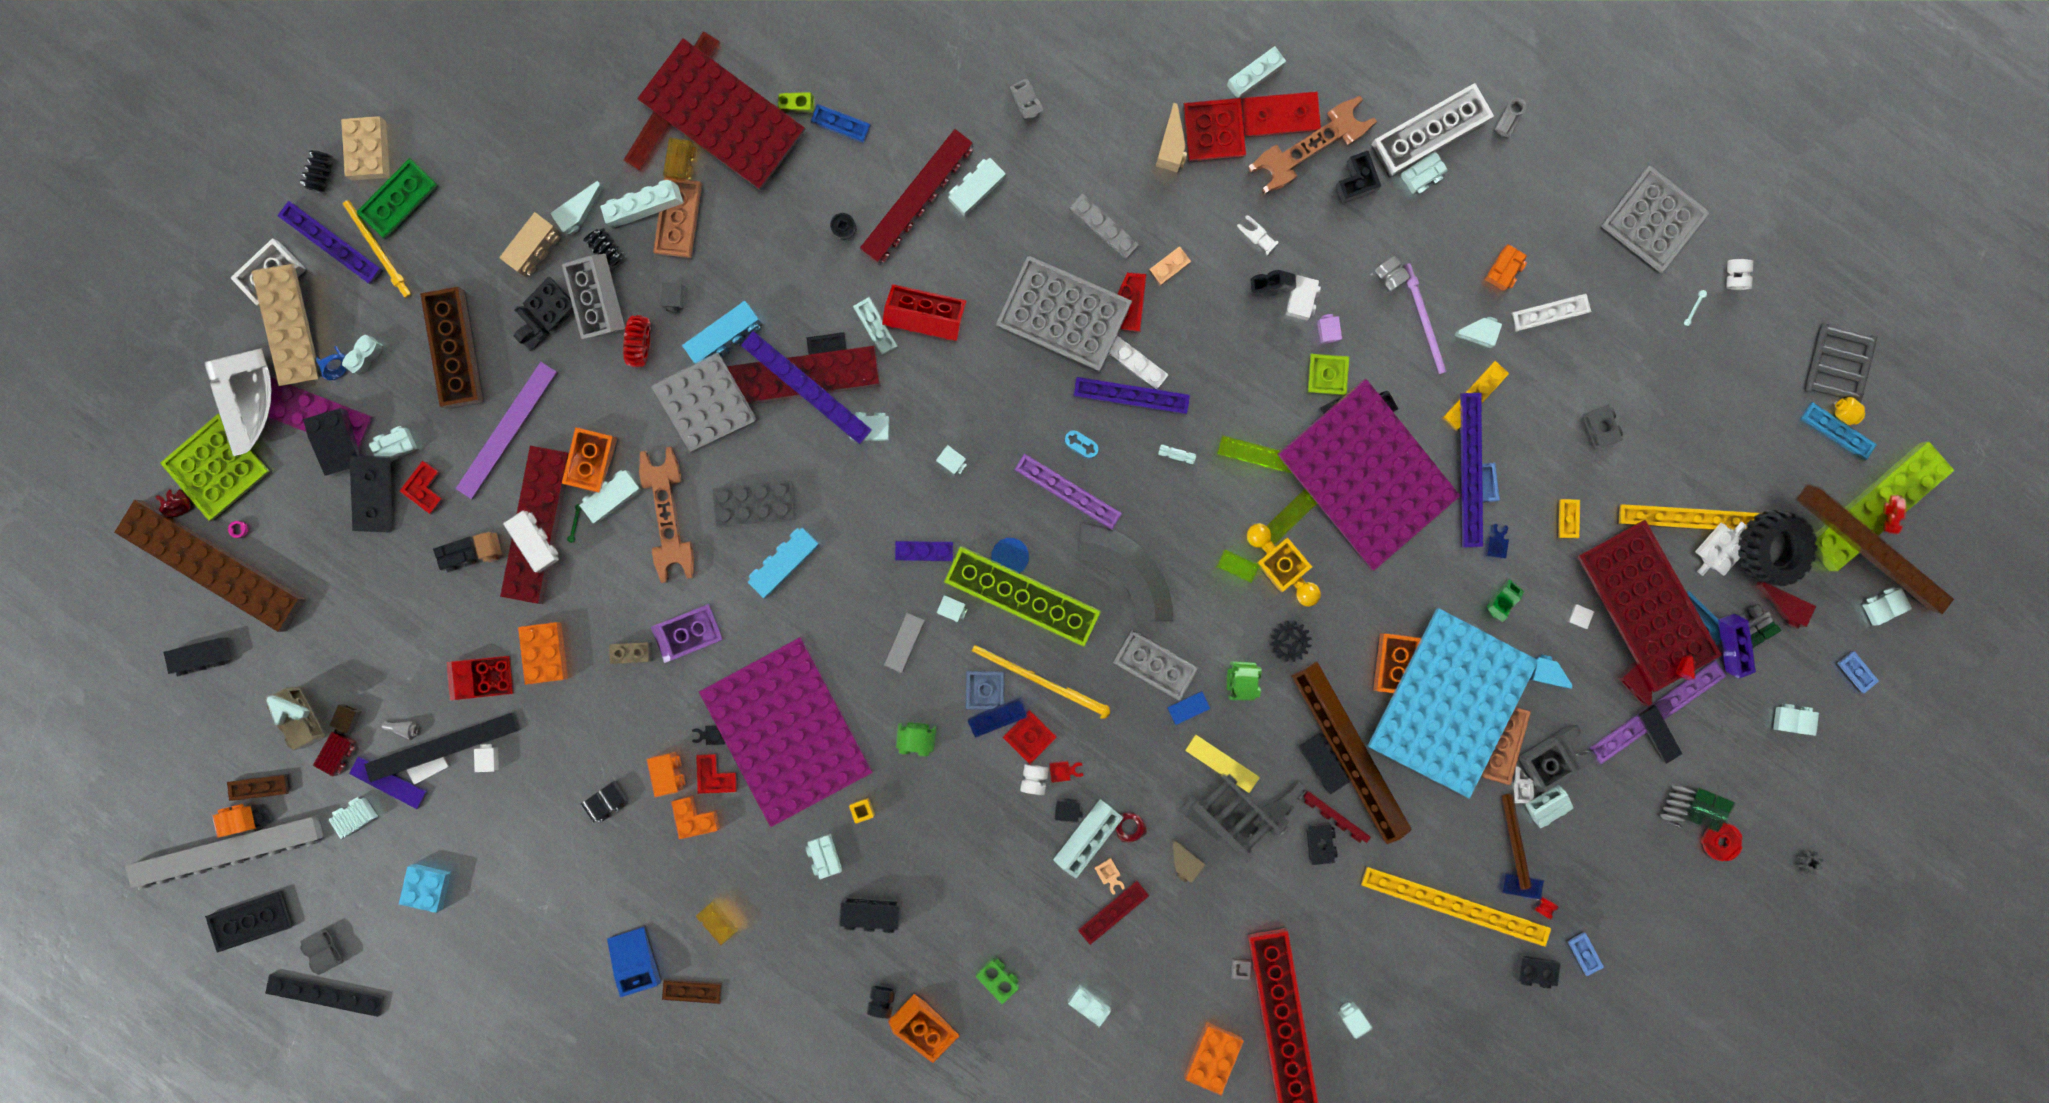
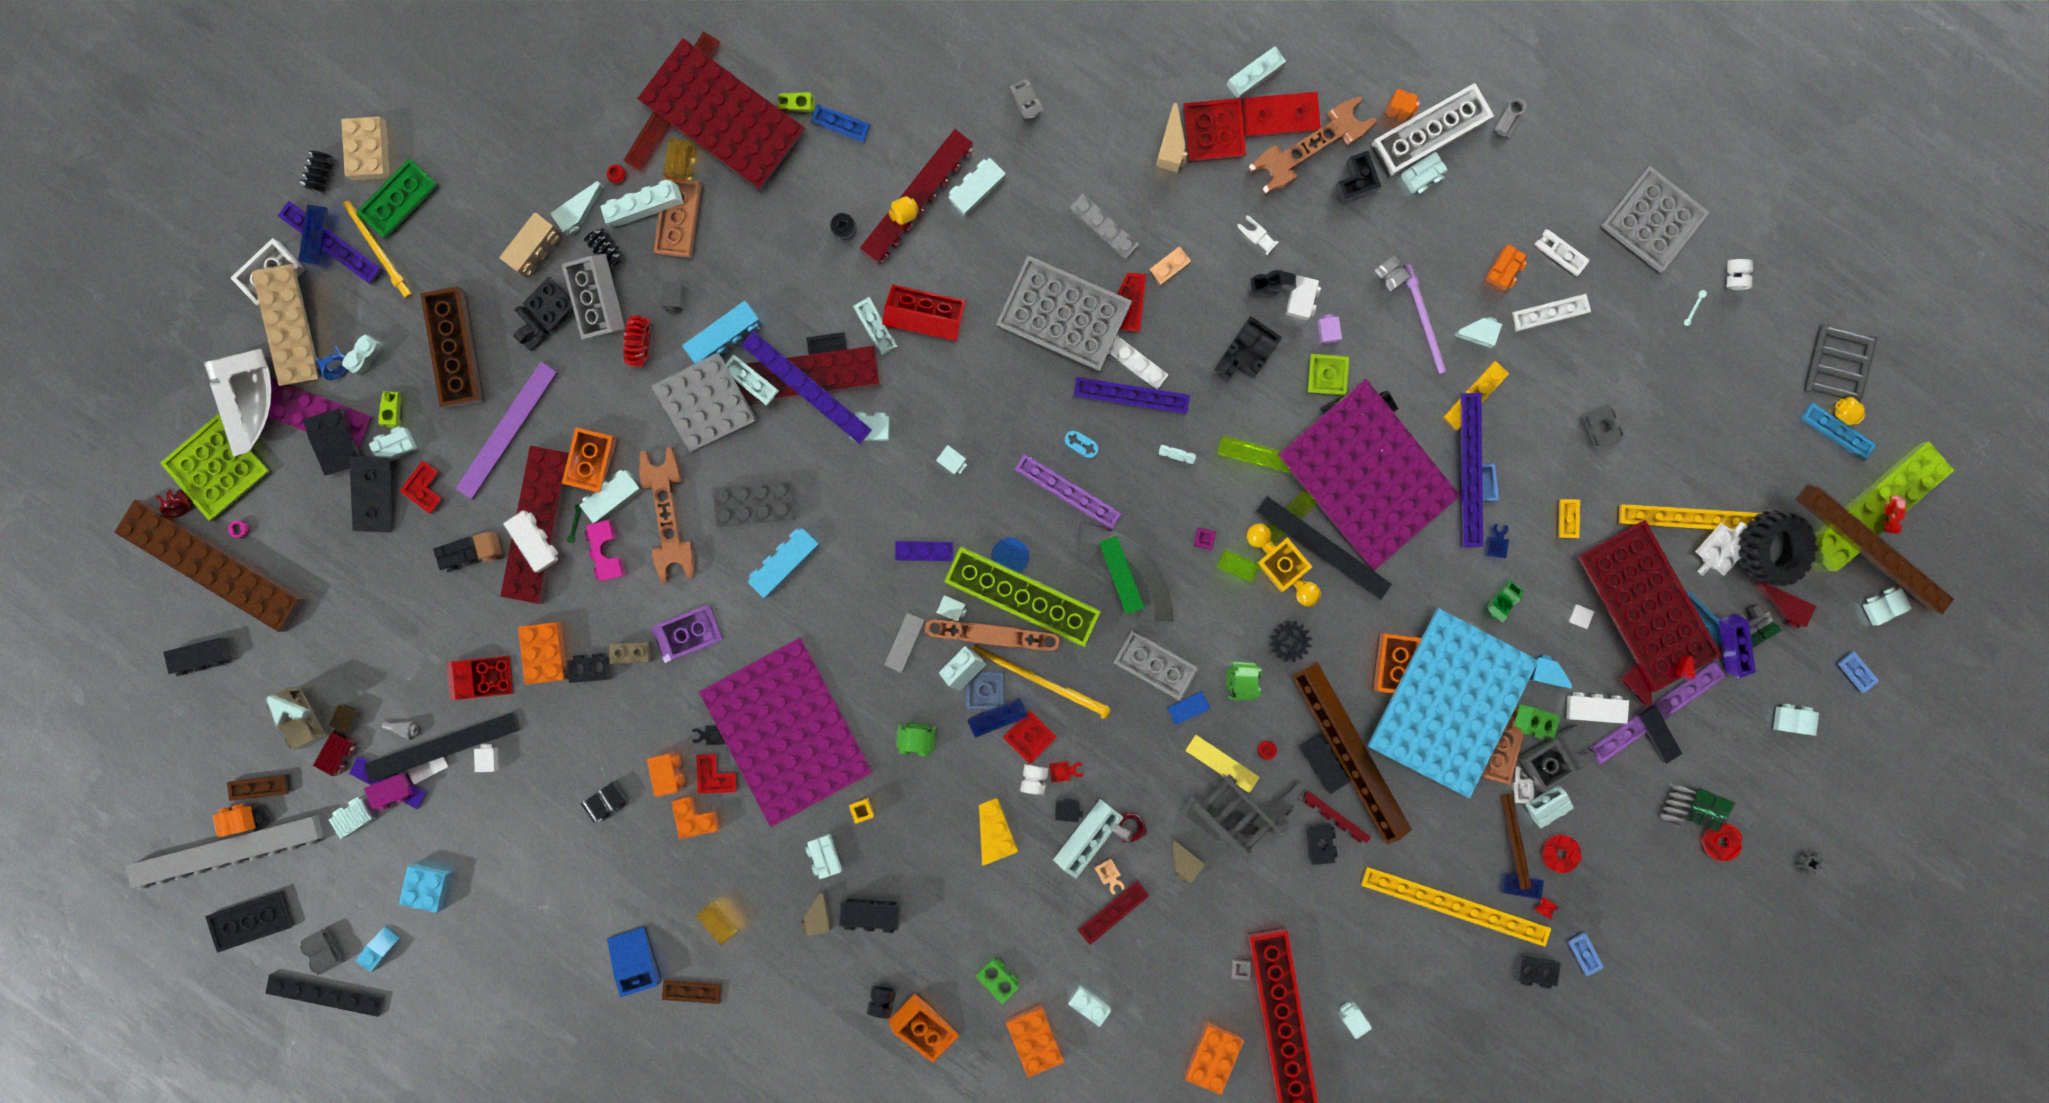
(313, 234): none -> clear blue plate
(377, 949): none -> medium azure slope
(388, 791): none -> magenta brick
(390, 409): none -> lime leg
(589, 672): none -> black brick
(599, 535): none -> dark pink arch
(616, 174): none -> red plate
(751, 380): none -> light aqua tile
(817, 917): none -> dark tan slope
(903, 210): none -> yellow head
(962, 668): none -> light aqua brick
(991, 635): none -> nougat piece
(995, 833): none -> yellow wing
(1034, 1041): none -> orange brick
(1121, 575): none -> green tile
(1121, 832): none -> light grey tile
(1204, 538): none -> magenta tile
(1248, 350): none -> black plate
(1267, 750): none -> red plate
(1323, 547): none -> black tile
(1402, 105): none -> orange brick
(1536, 721): none -> bright green brick
(1550, 852): none -> red plate
(1562, 252): none -> white plate
(1597, 708): none -> white brick

